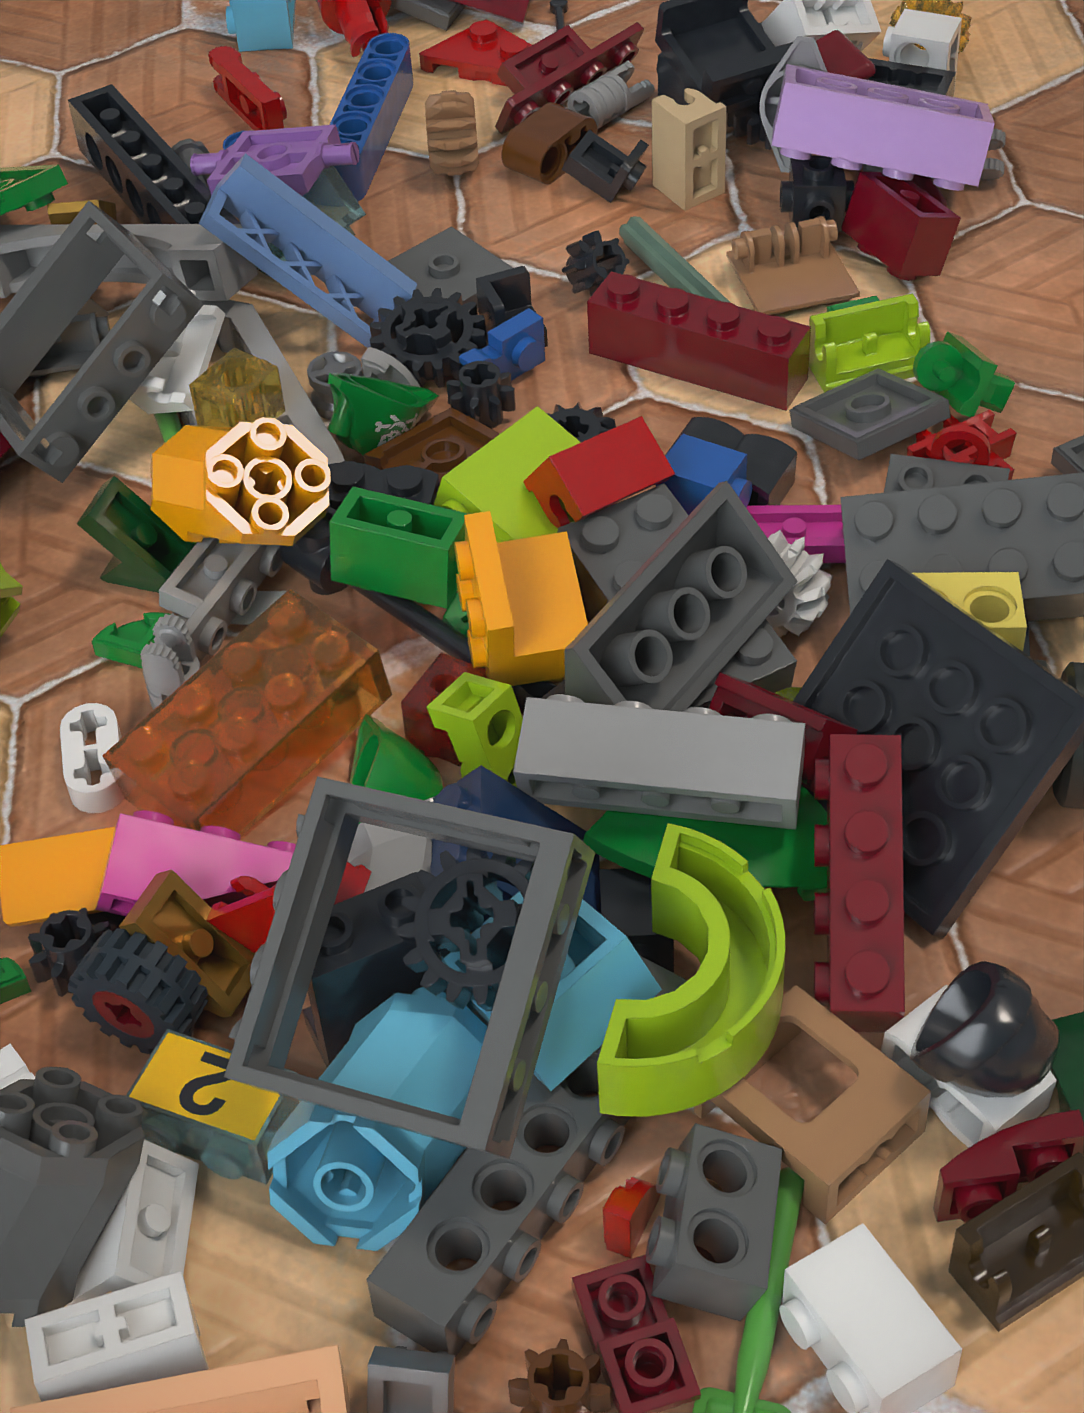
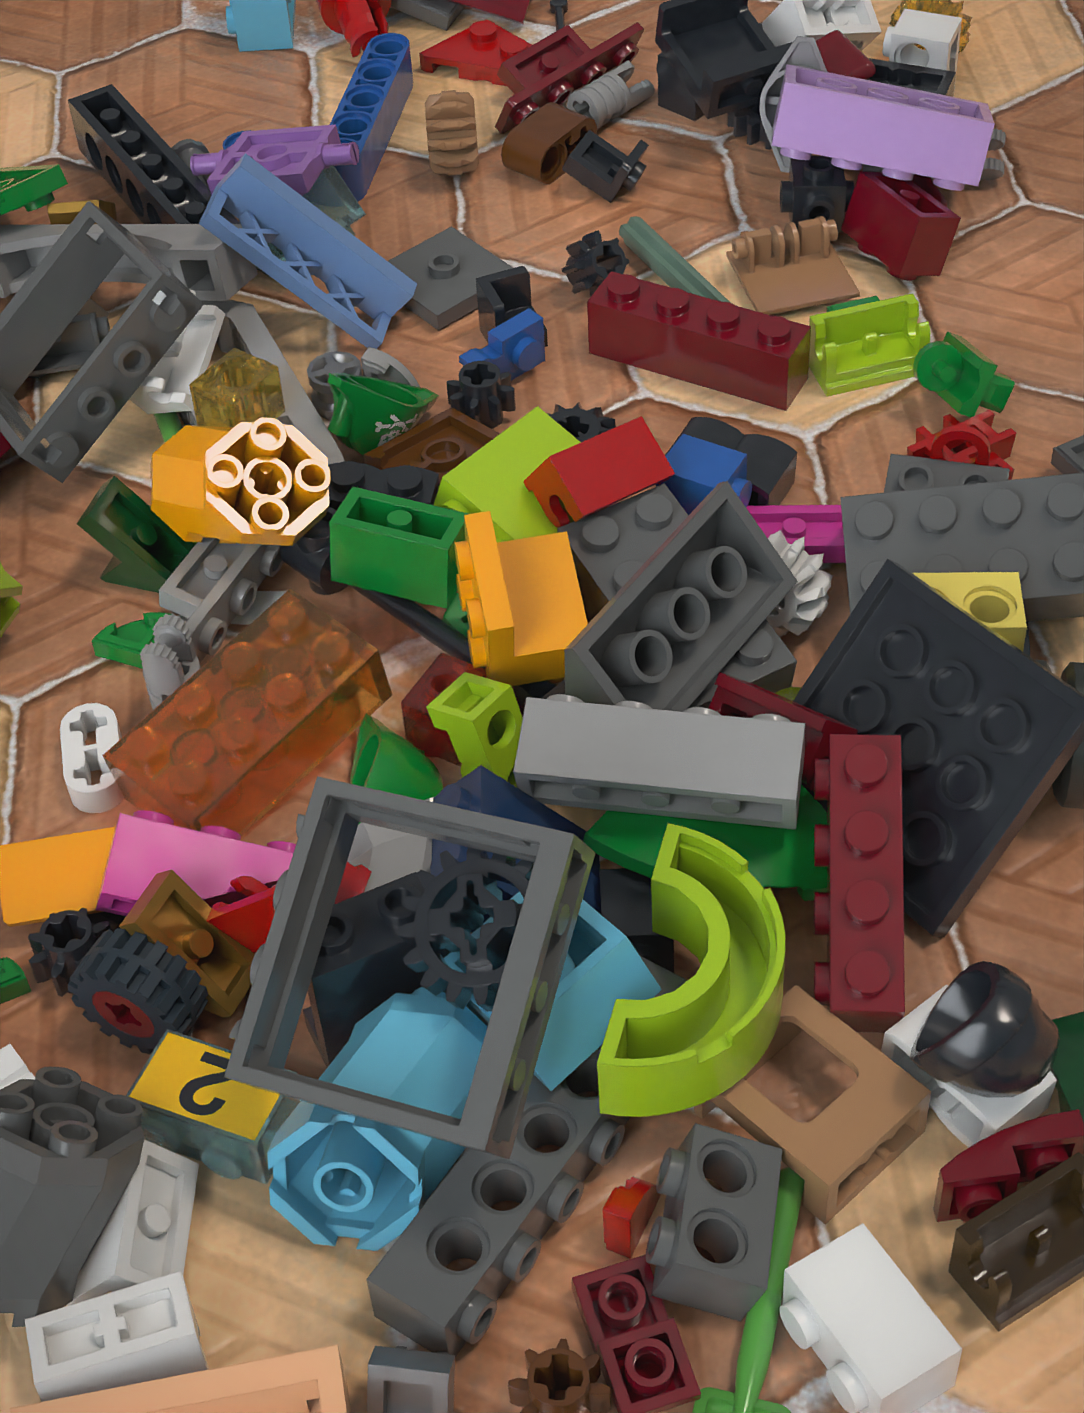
(245, 91): red hinge -> none
(429, 334): black gear -> none
(688, 148): tan hinge -> none
(869, 413): dark grey plate -> none

